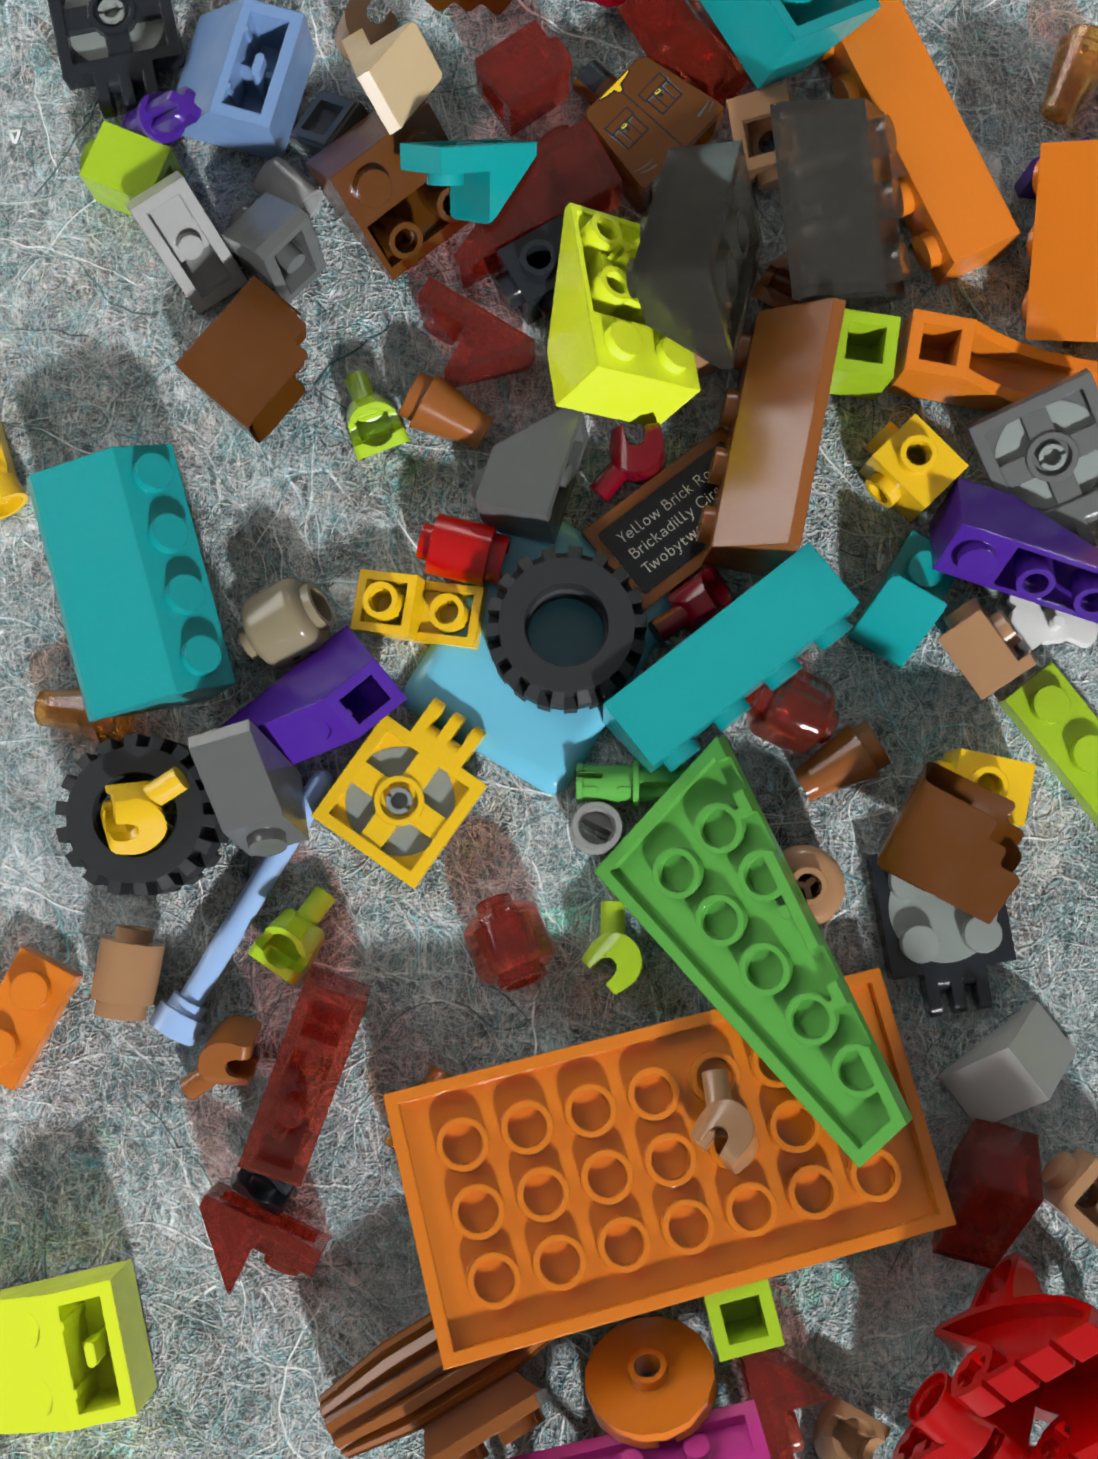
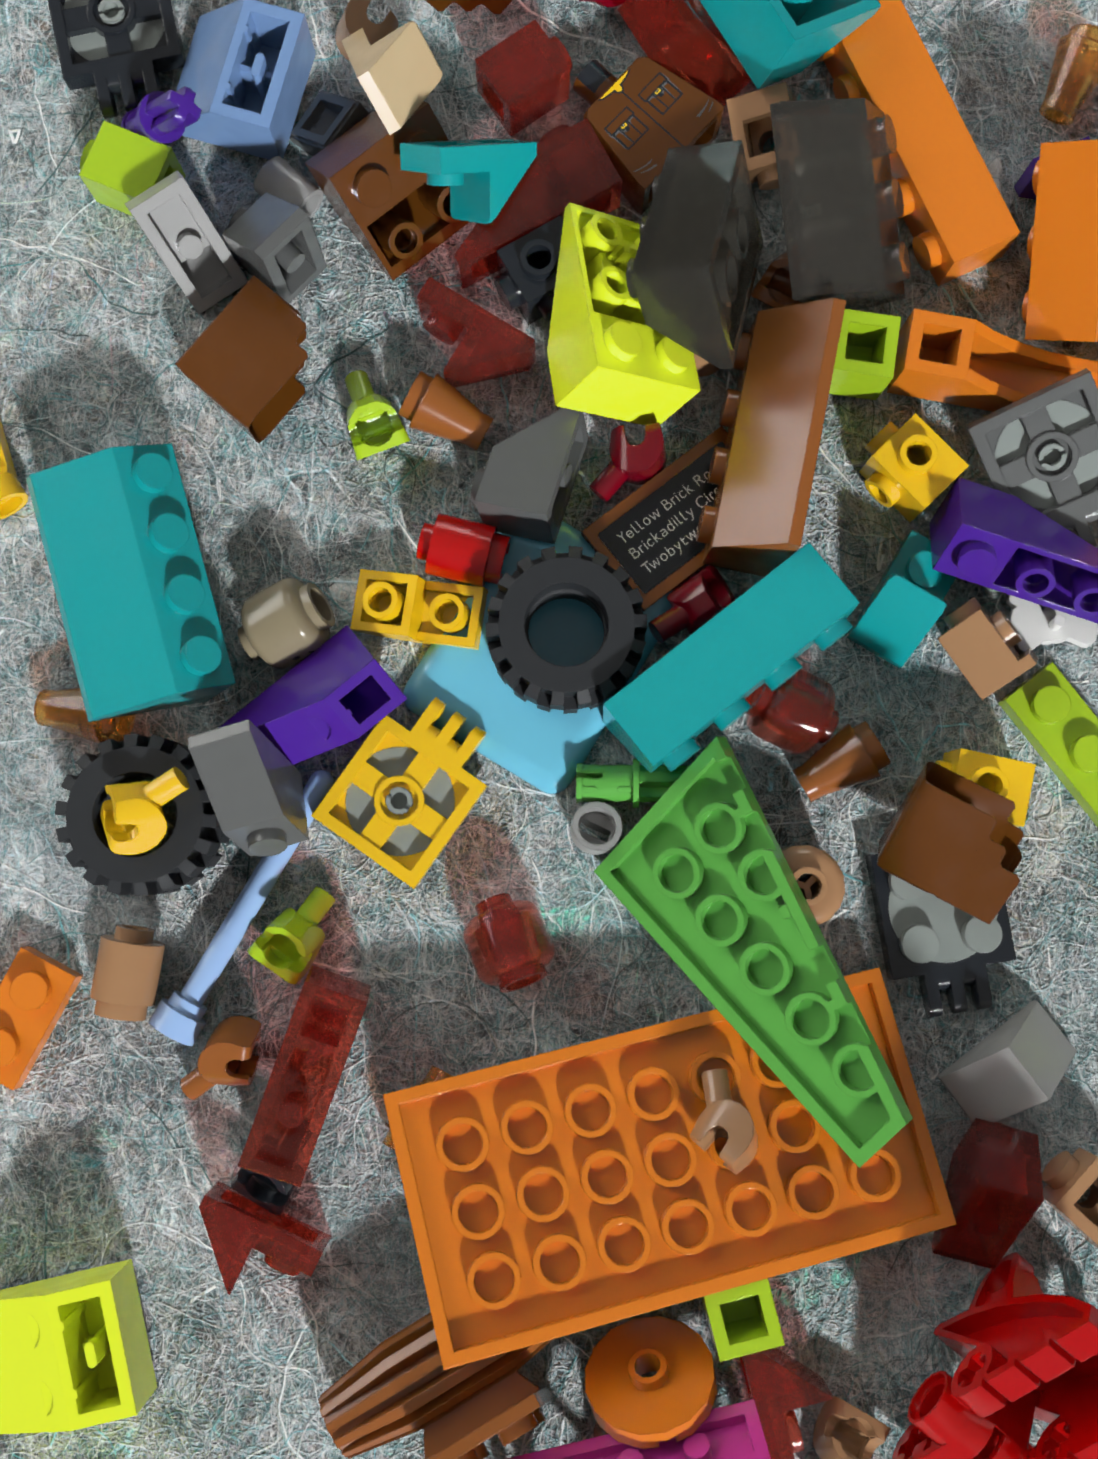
(616, 946): lime piece -> none

